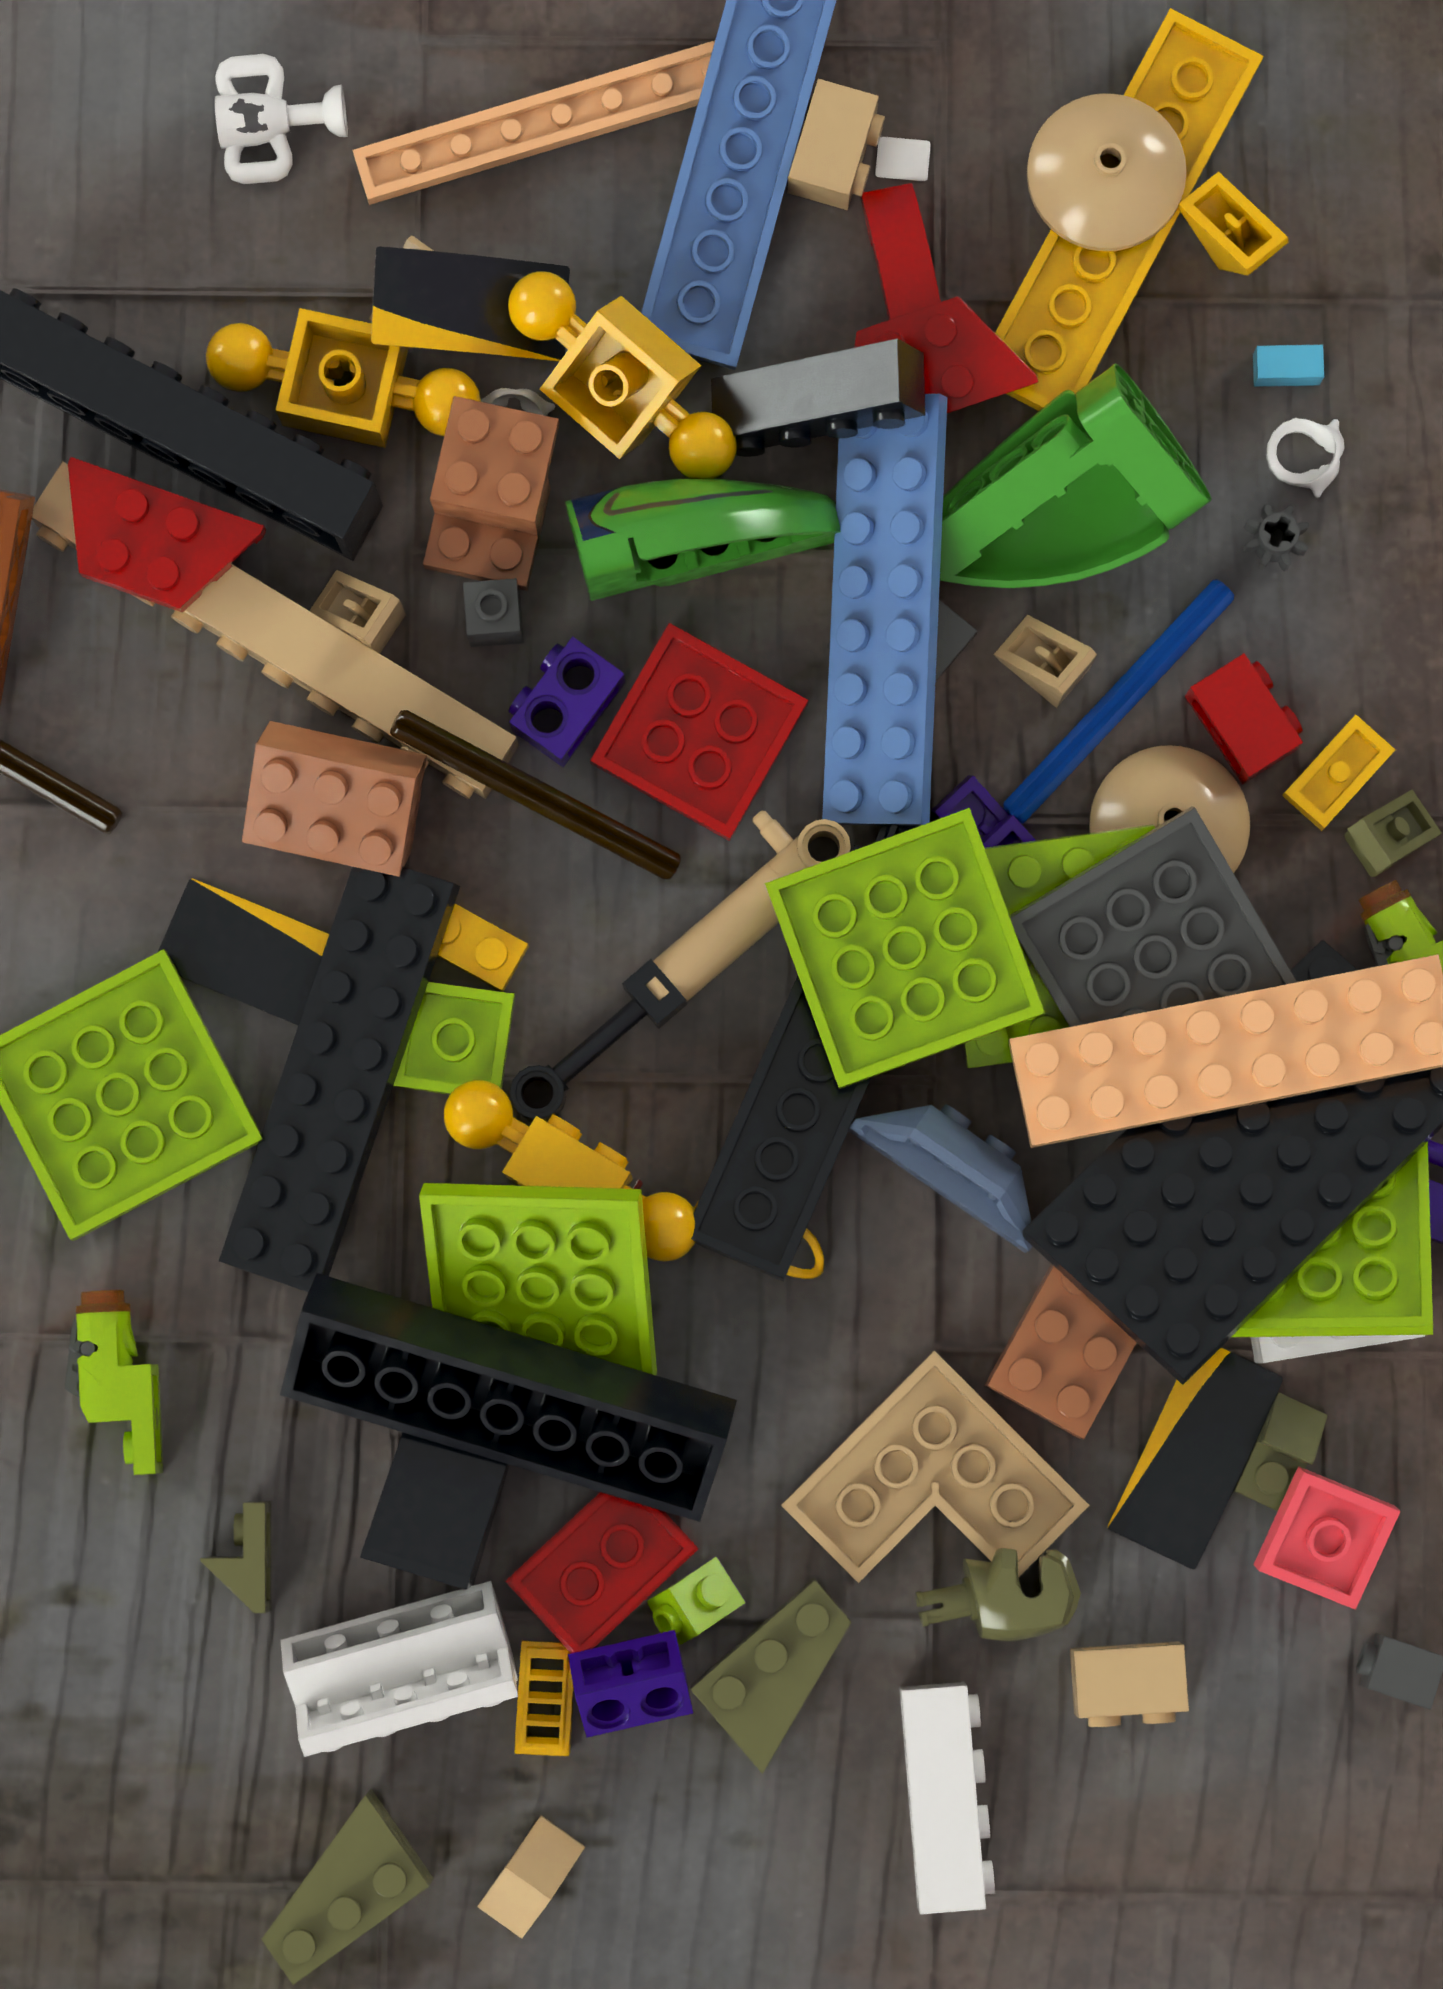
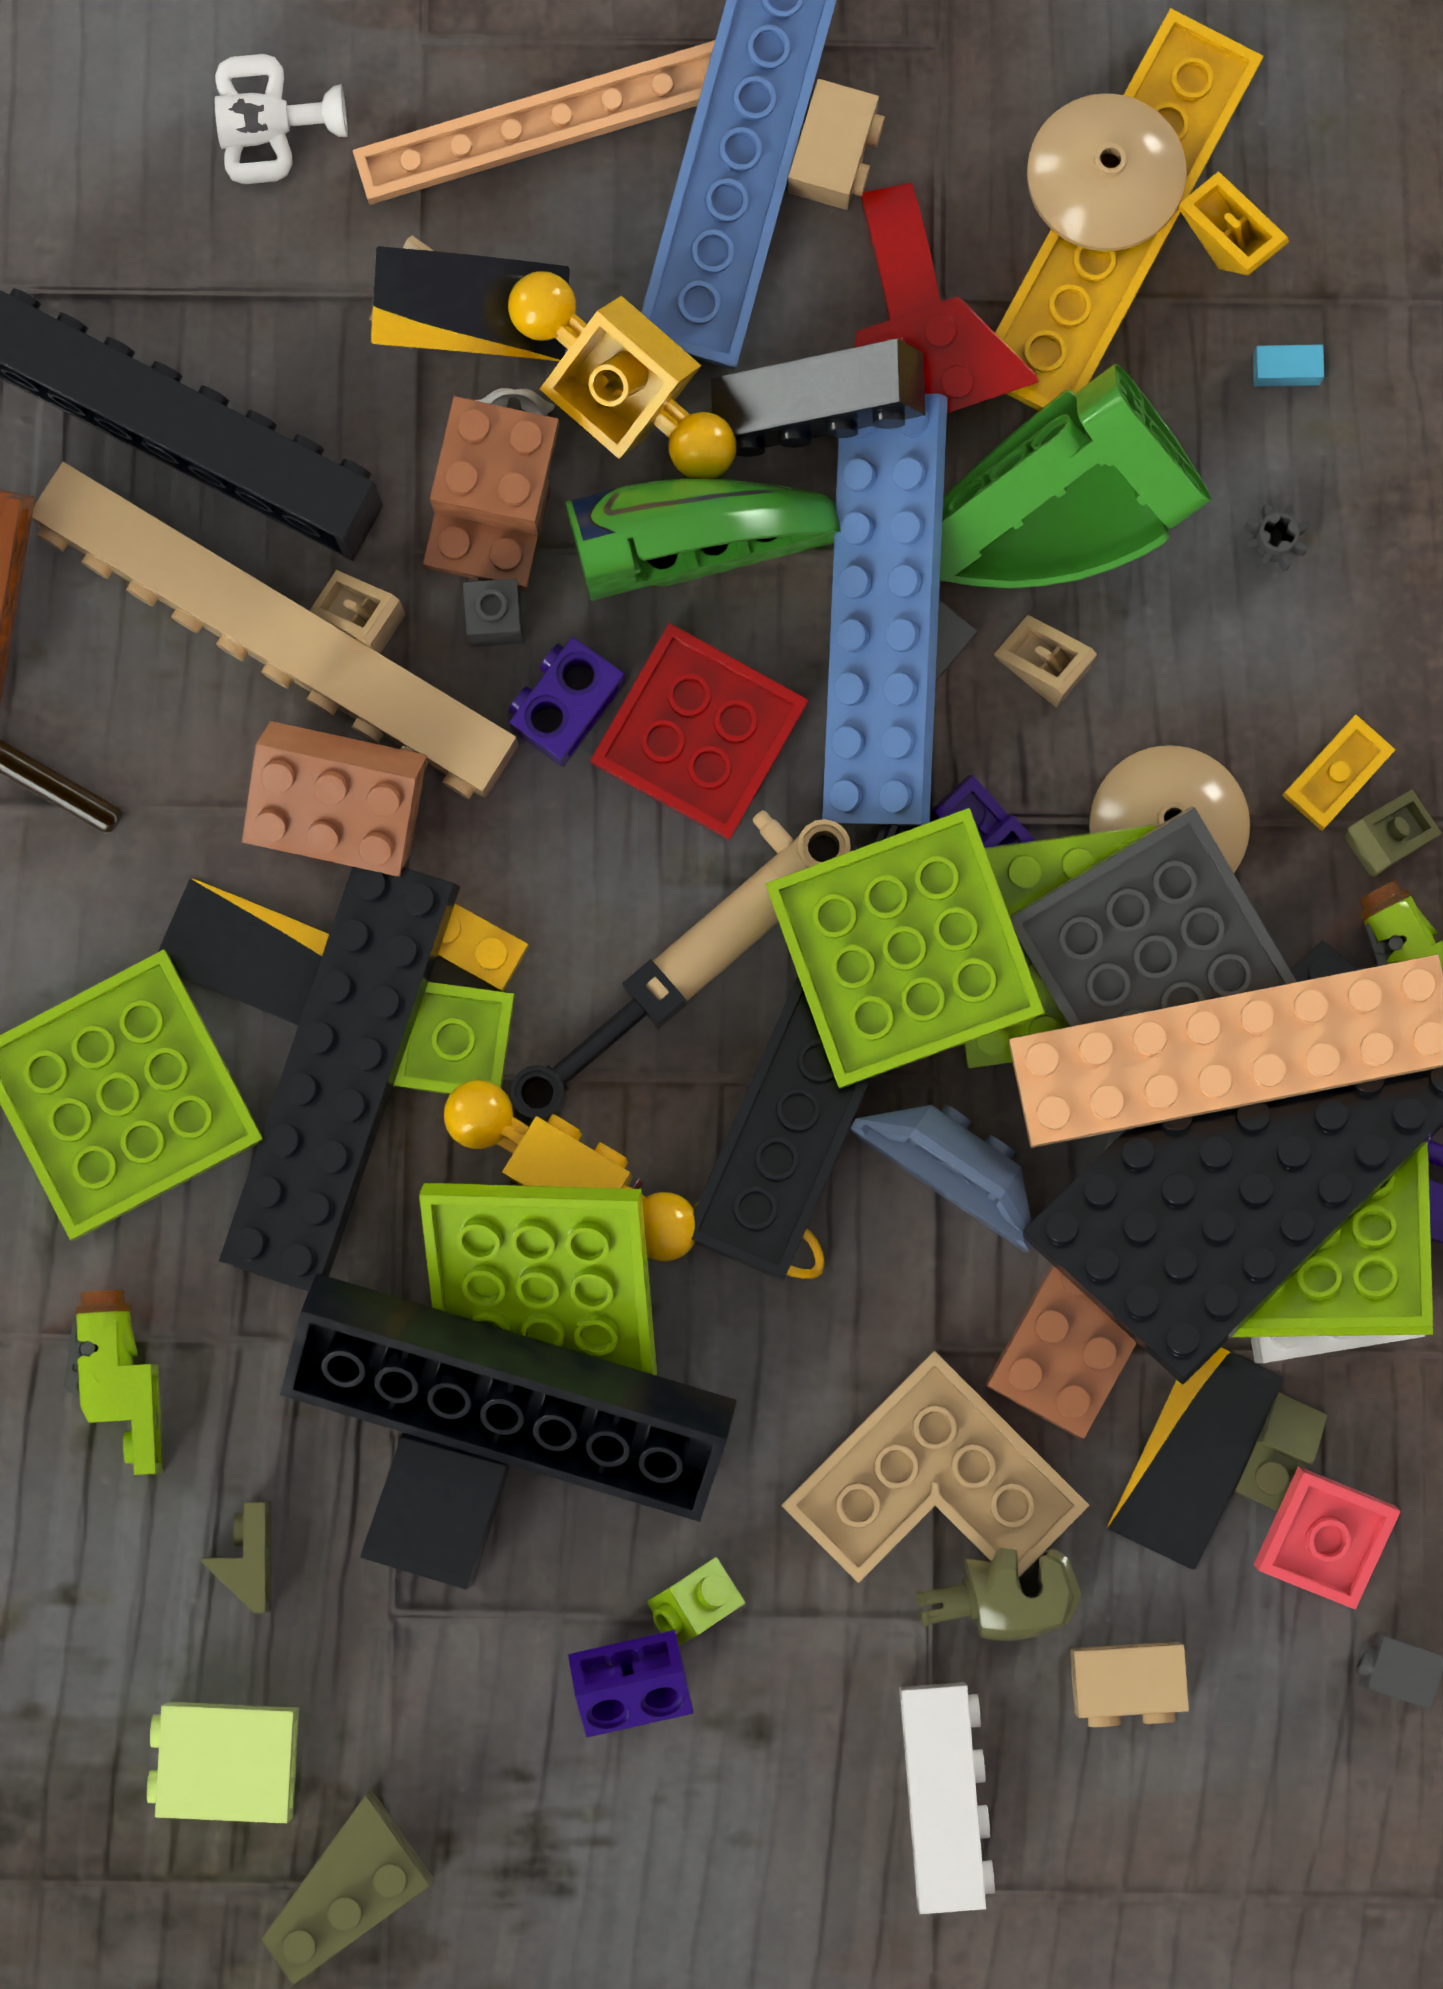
(150, 537): red wing -> none
(224, 1762): none -> yellowish green brick
(322, 350): yellow brick -> none
(399, 1668): white brick -> none
(531, 1877): tan slope -> none
(535, 794): dark brown axle -> none
(544, 1745): yellow slope -> none
(600, 1569): red tile -> none
(772, 1671): olive wedge -> none
(903, 158): white sticker -> none
(1118, 701): blue axle -> none
(1245, 717): red brick -> none
(1323, 435): white piece -> none

